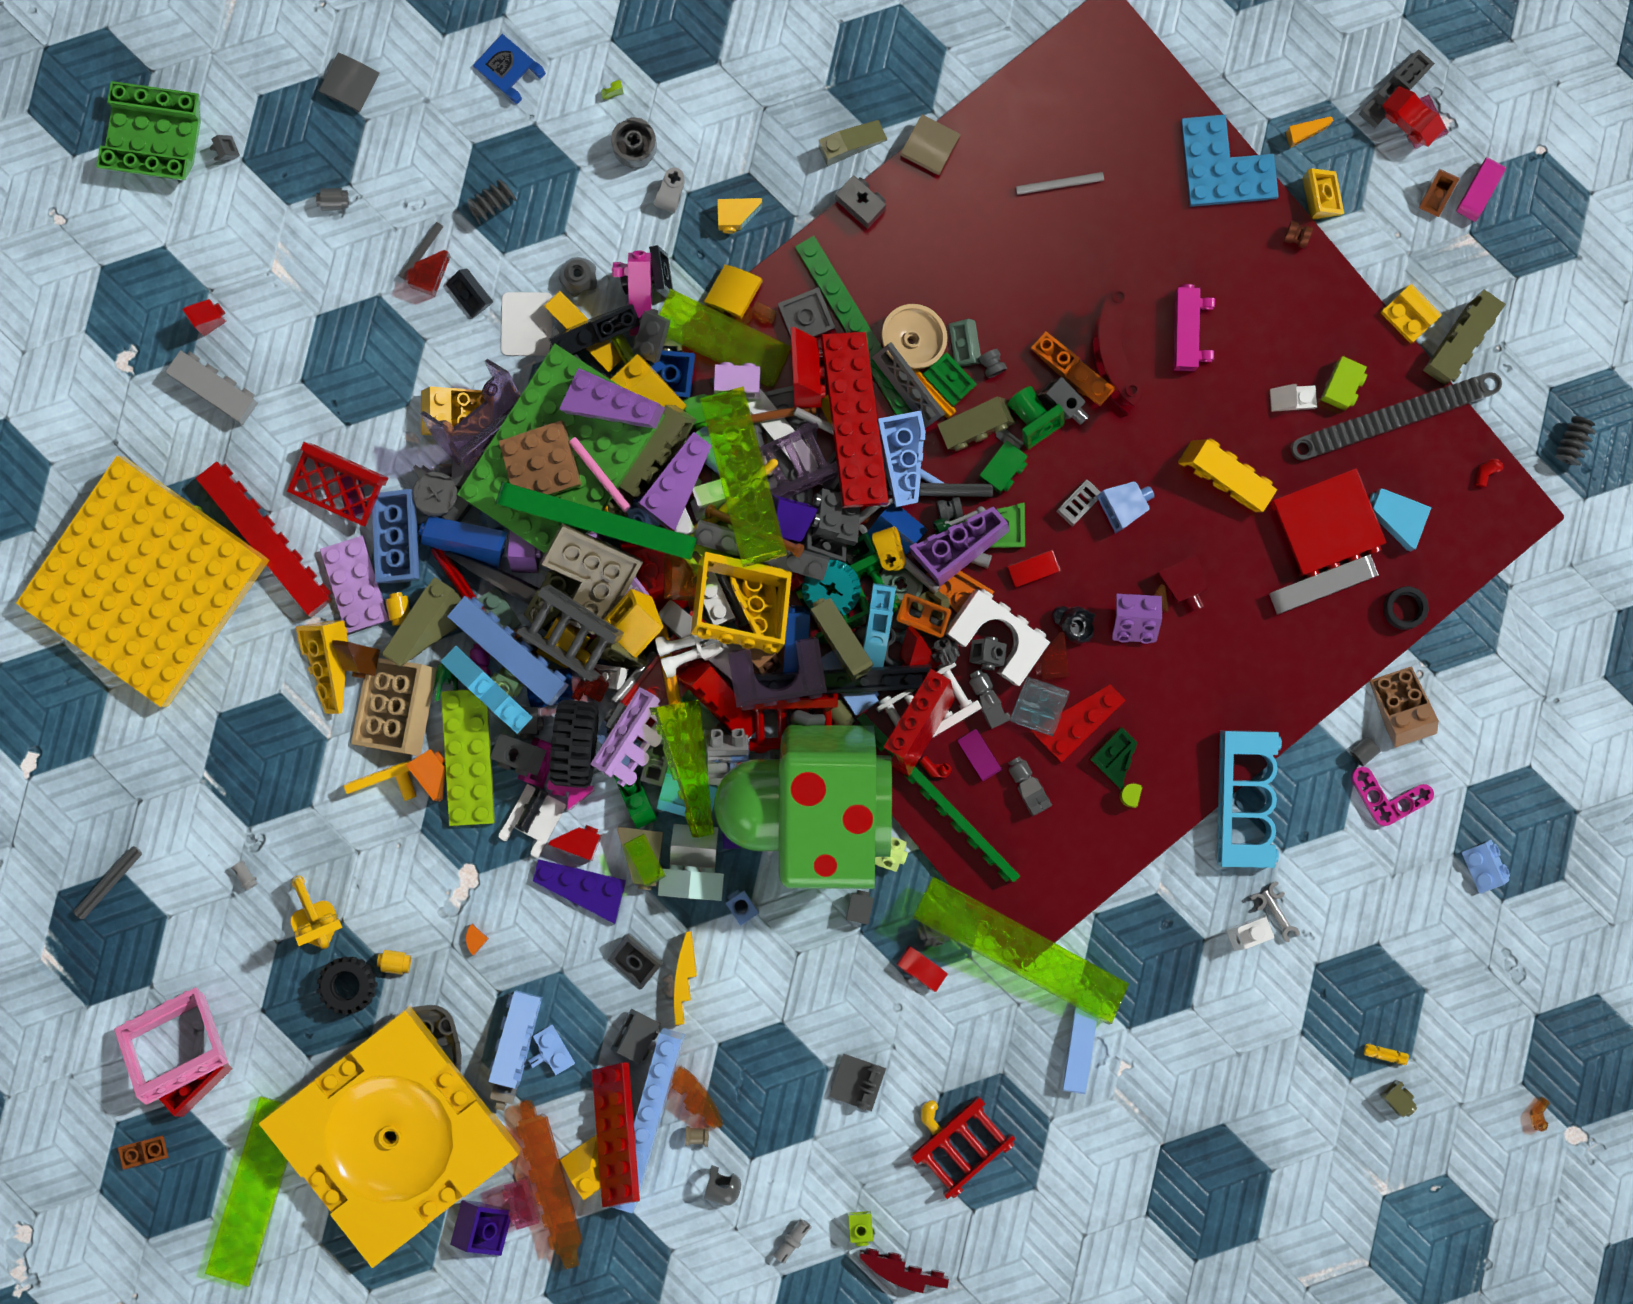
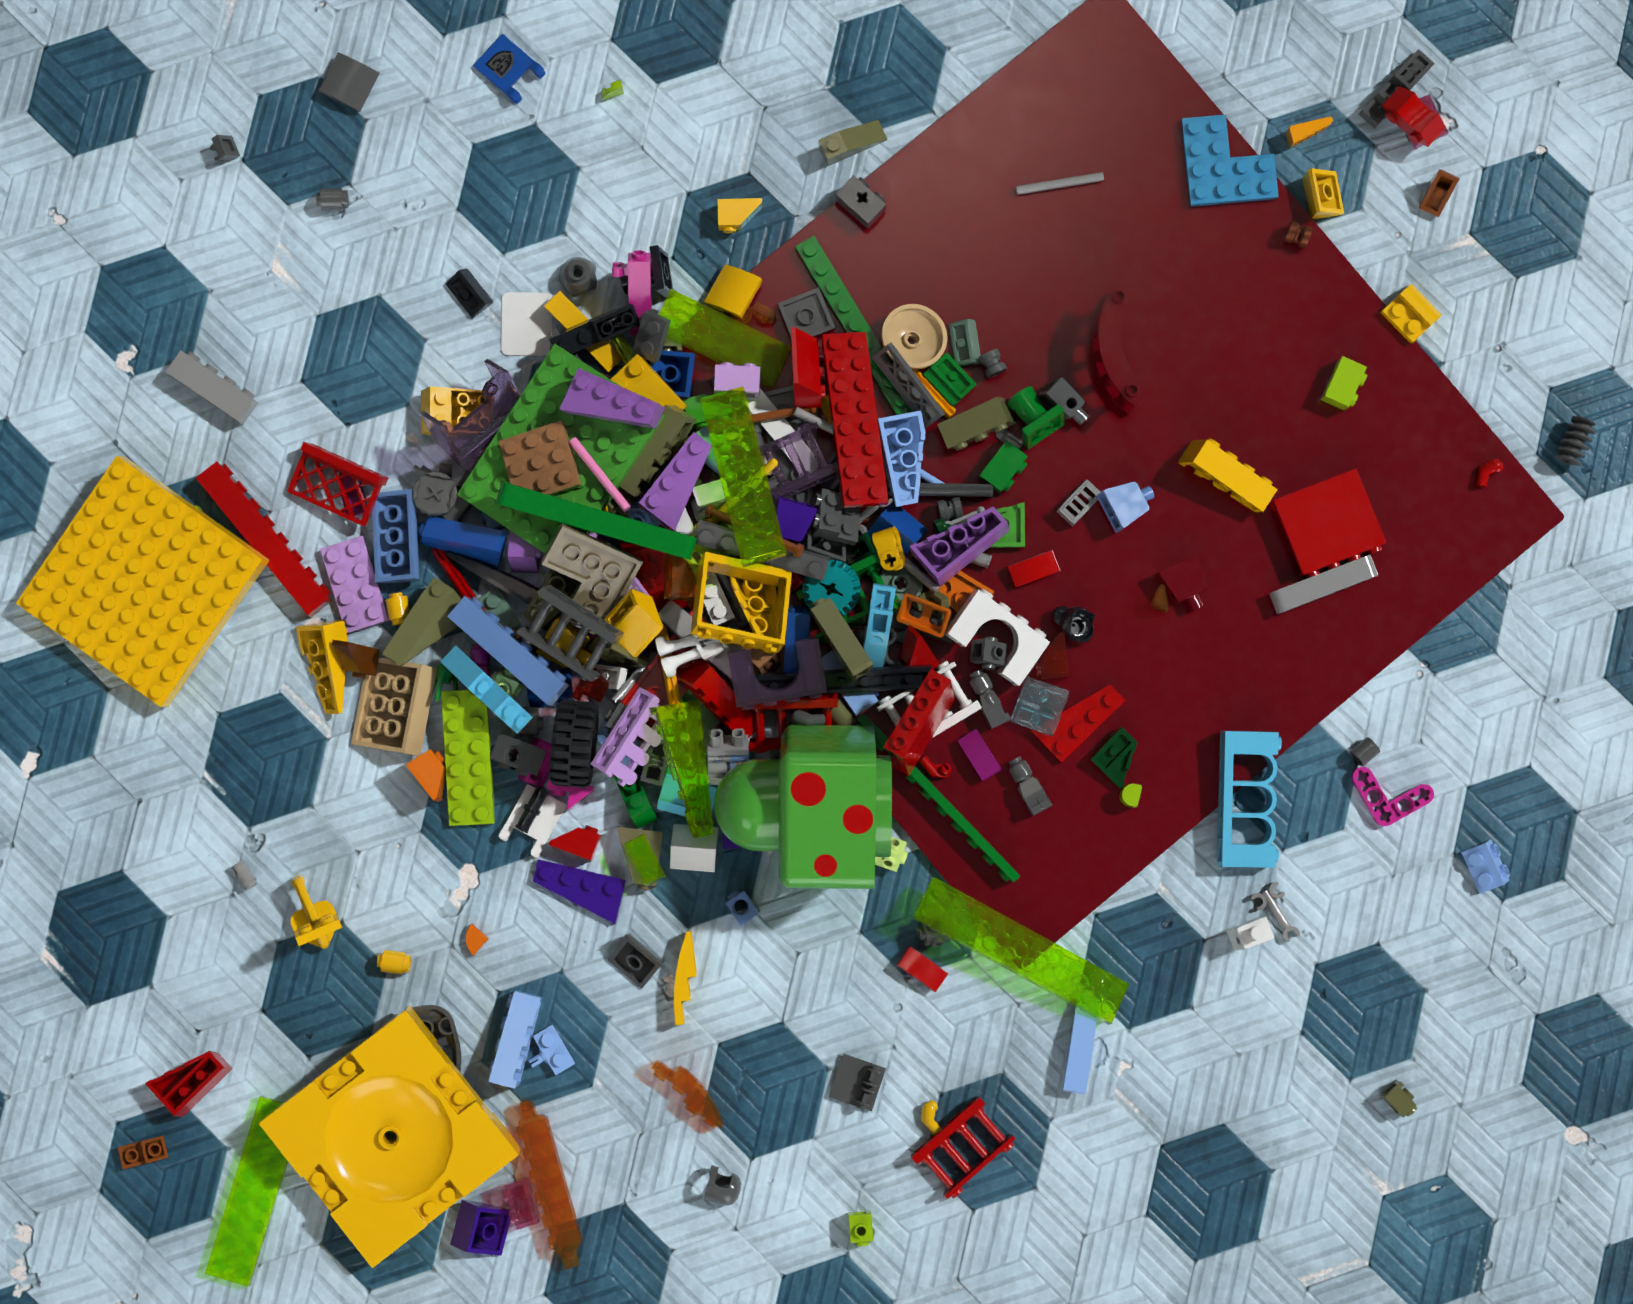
(107, 882): dark grey axle -> none
(151, 131): bright green slope -> none
(184, 1073): bright pink window -> none
(205, 316): red slope -> none
(366, 985): black tyre -> none
(398, 771): yellow piece -> none
(420, 251): dark grey bar -> none
(428, 273): clear red slope -> none
(490, 200): dark grey piece -> none
(503, 1096): light grey tile -> none
(583, 1168): yellow slope -> none
(615, 1135): red plate -> none
(625, 134): dark grey brick -> none
(636, 1036): dark grey brick -> none
(654, 1101): light blue brick -> none
(670, 194): light grey piece -> none
(691, 883): light aqua brick -> none
(697, 1136): dark tan bush -> none
(792, 1241): light grey pin -> none
(860, 907): dark grey brick -> none
(893, 1270): dark red slope -> none
(930, 144): dark tan slope -> none
(945, 651): dark grey gear -> none
(1071, 369): orange slope -> none
(1137, 618): medium lavender bracket -> none
(1187, 328): dark pink brick -> none
(1293, 398): white slope -> none
(1386, 1054): yellow axle -> none
(1396, 416): dark grey gear -> none
(1400, 516): medium azure slope -> none
(1404, 707): medium nougat slope -> none
(1417, 595): black tyre -> none
(1463, 337): olive wedge -> none
(1480, 189): dark pink beam -> none
(1537, 1116): clear orange arm -> none

